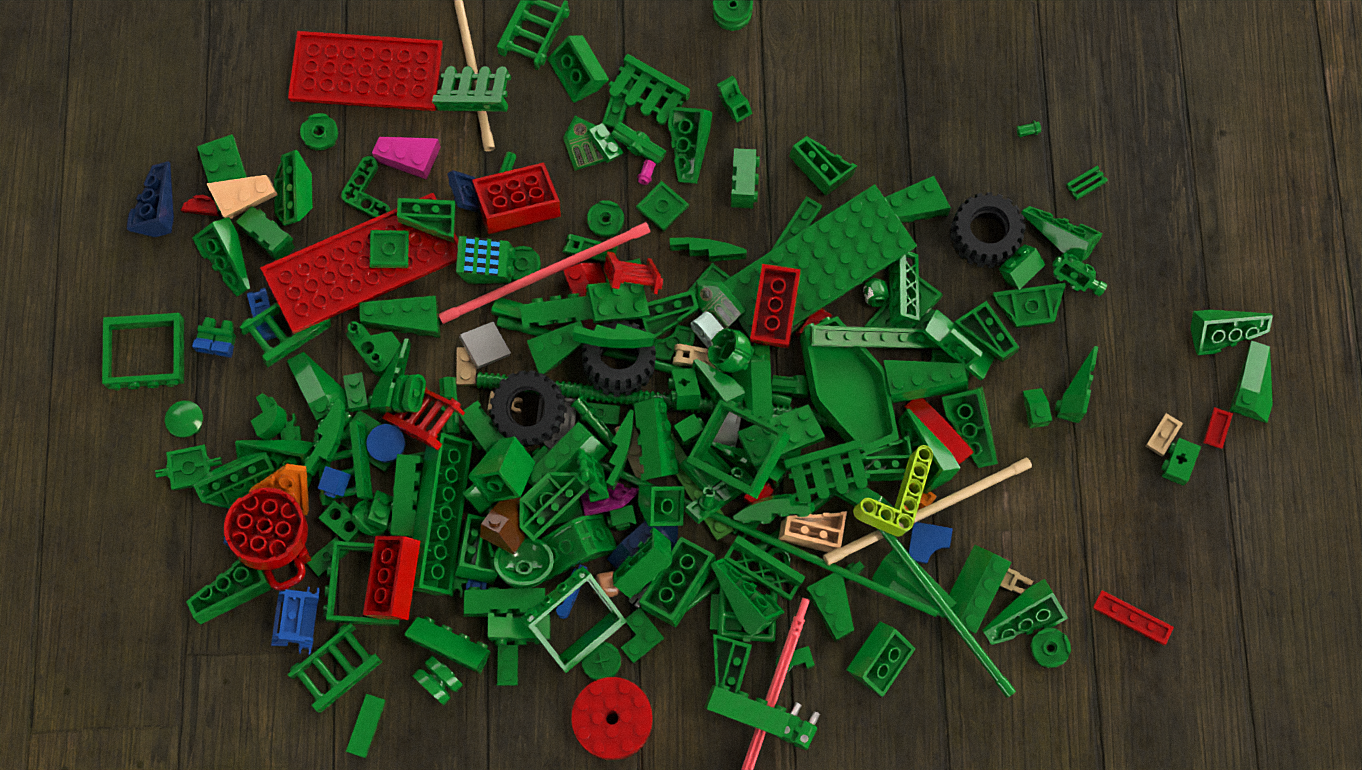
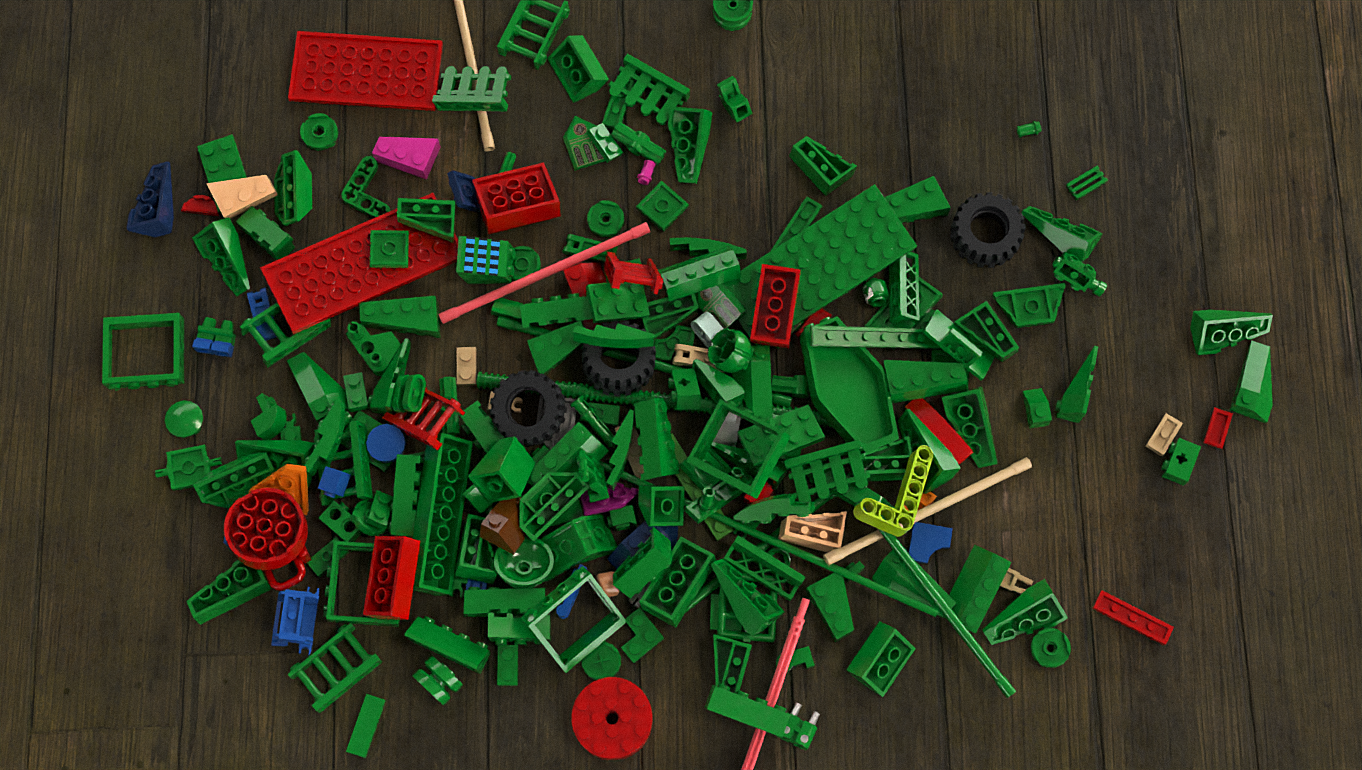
(484, 345): light grey tile -> none
(688, 431): green brick -> none
(700, 273): none -> green slope
(744, 178): green wedge -> none
(1021, 266): green brick -> none

